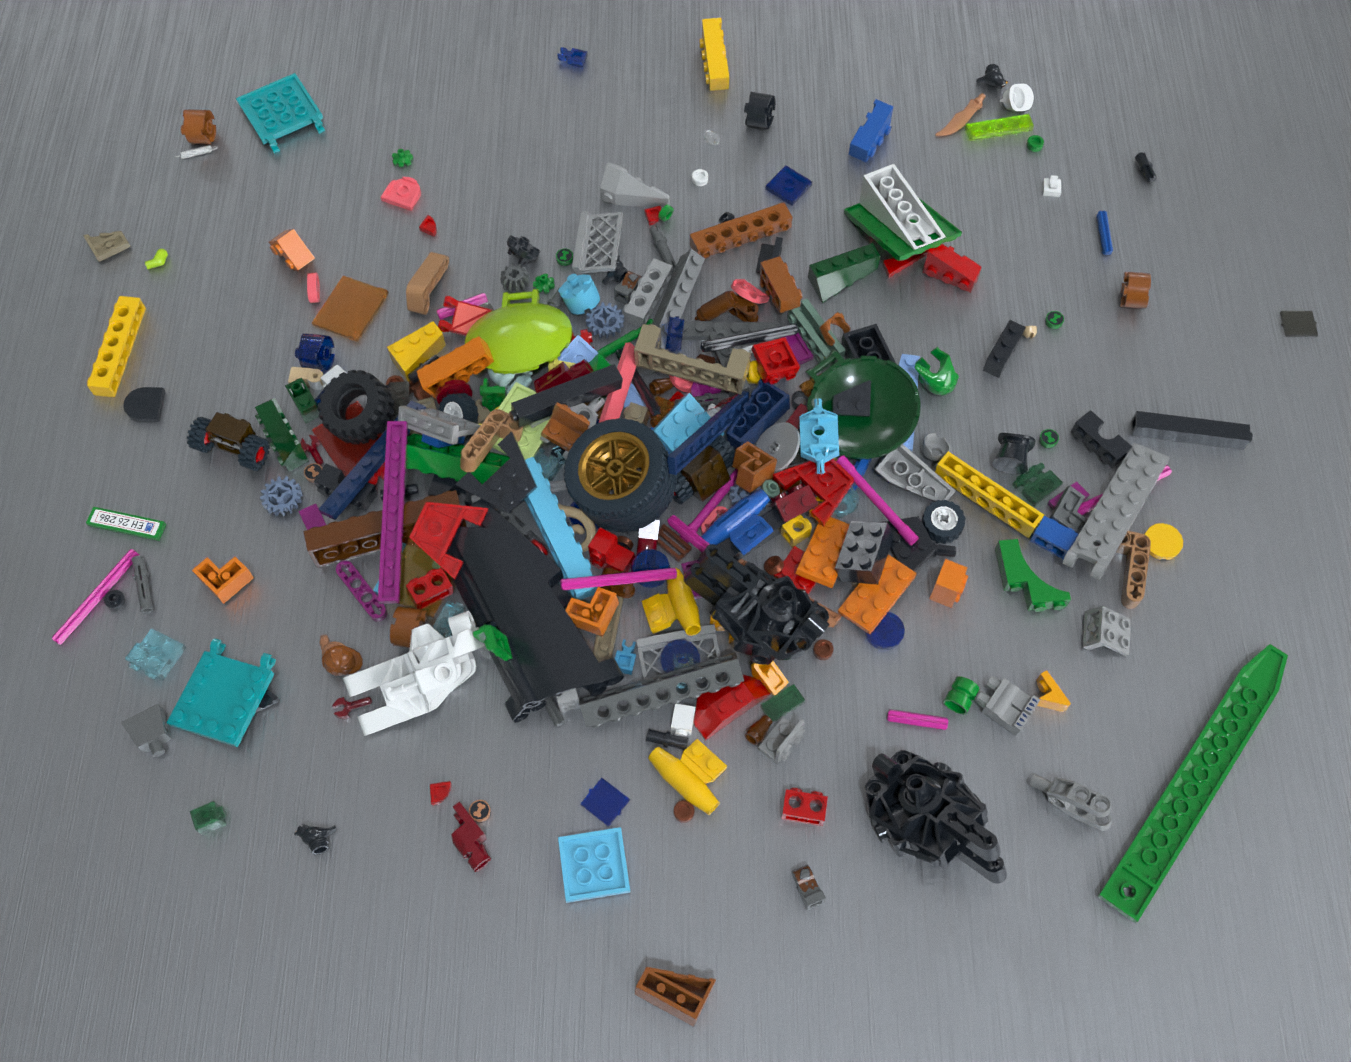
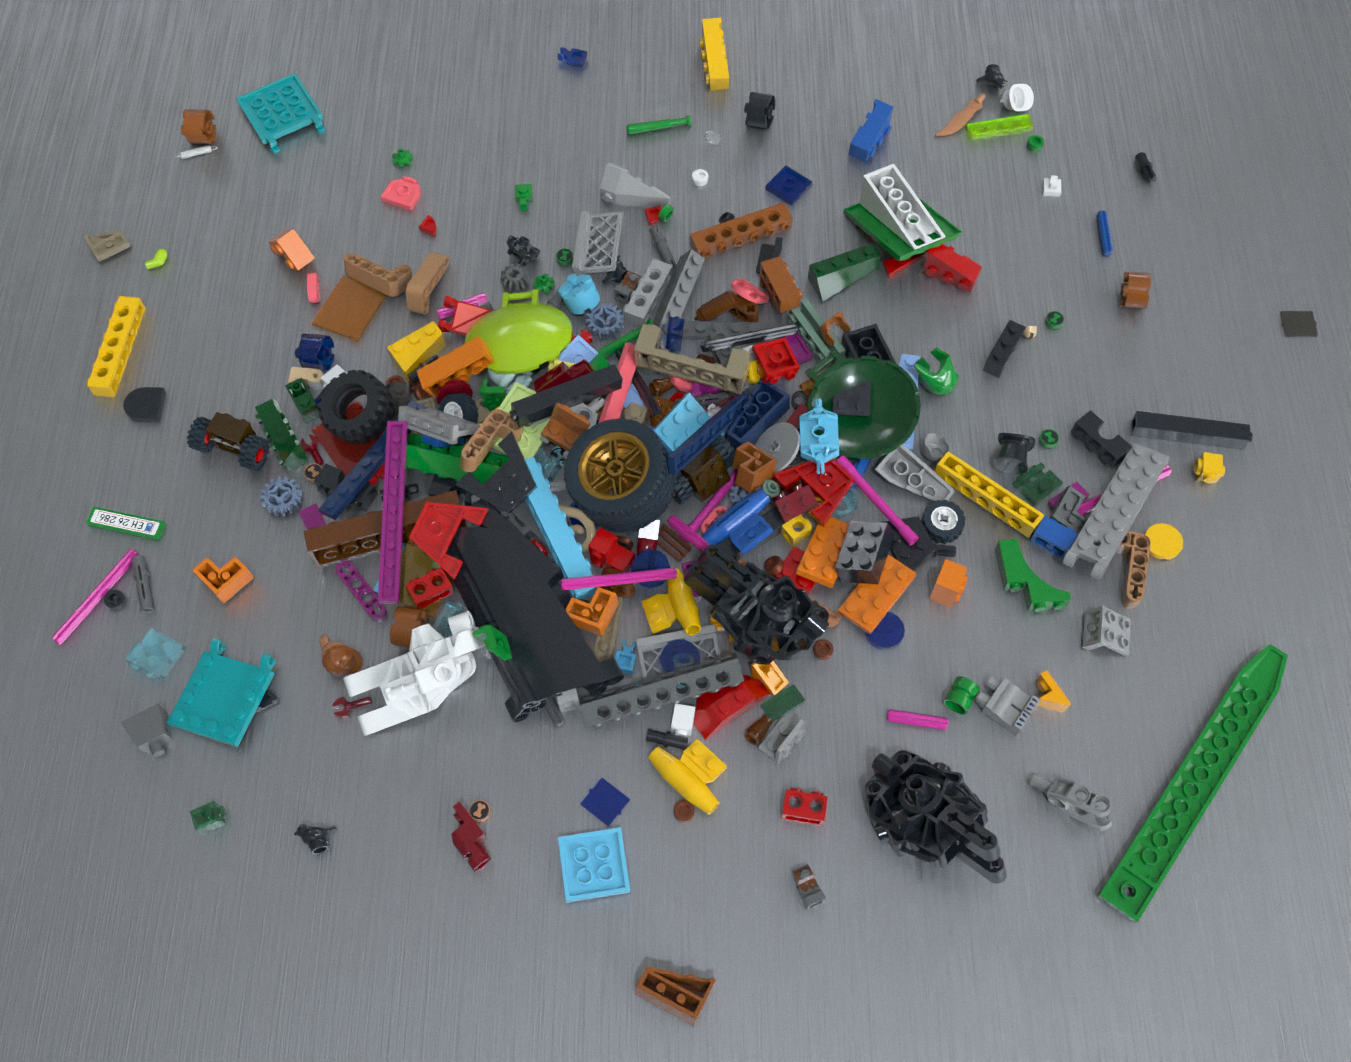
(384, 280): none -> medium nougat beam
(439, 792): red tile -> none
(523, 194): none -> green plate
(656, 125): none -> green piece
(1209, 467): none -> yellow brick

